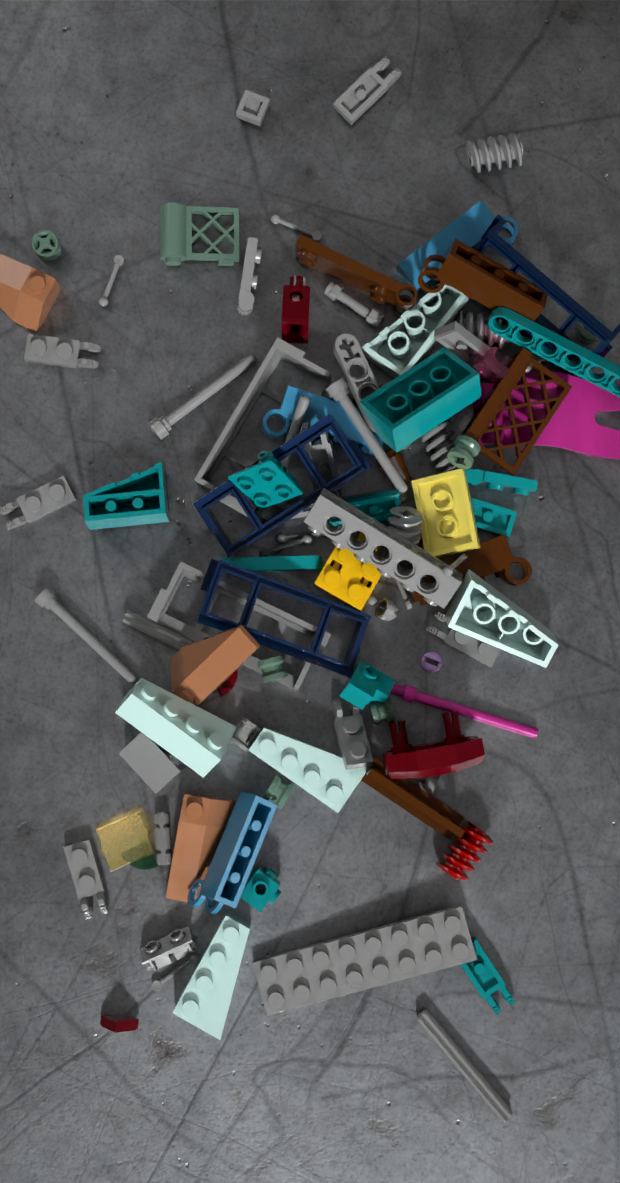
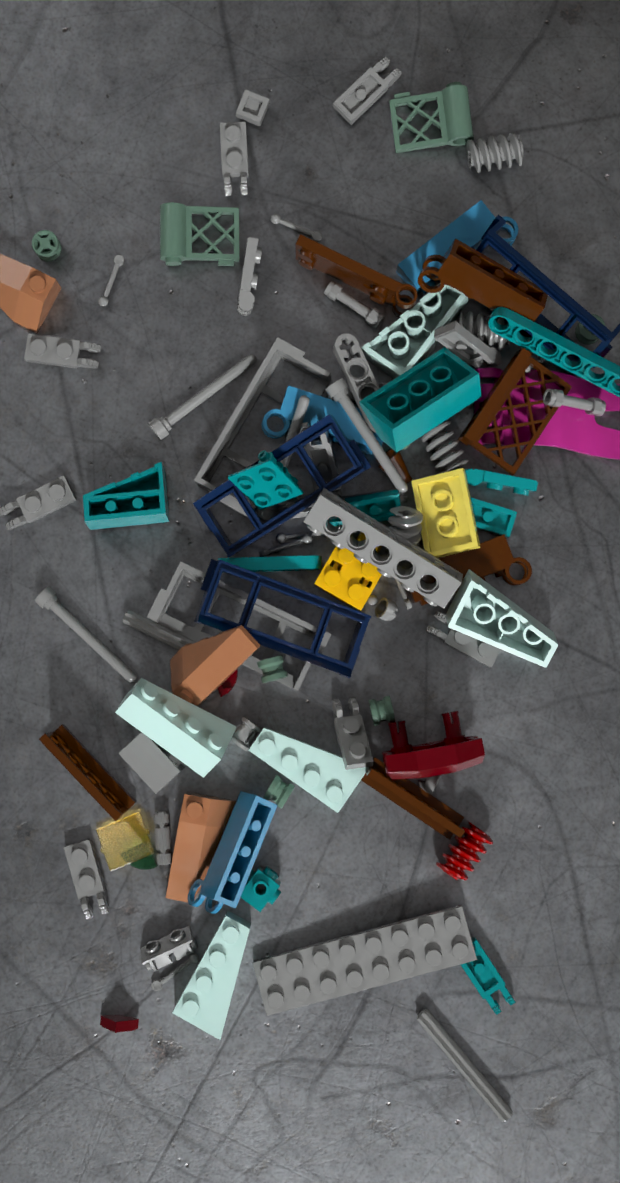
(88, 771): none -> reddish brown fence
(234, 155): none -> light grey hinge
(295, 311): dark red torso -> none
(366, 685): teal brick -> none
(410, 694): dark pink bar -> none
(429, 667): lavender hinge -> none
(448, 569): light grey hinge -> none
(453, 115): none -> sand green piece
(463, 452): sand green wheel -> none
(490, 366): clear pink tile -> none
(556, 398): none -> light grey bar

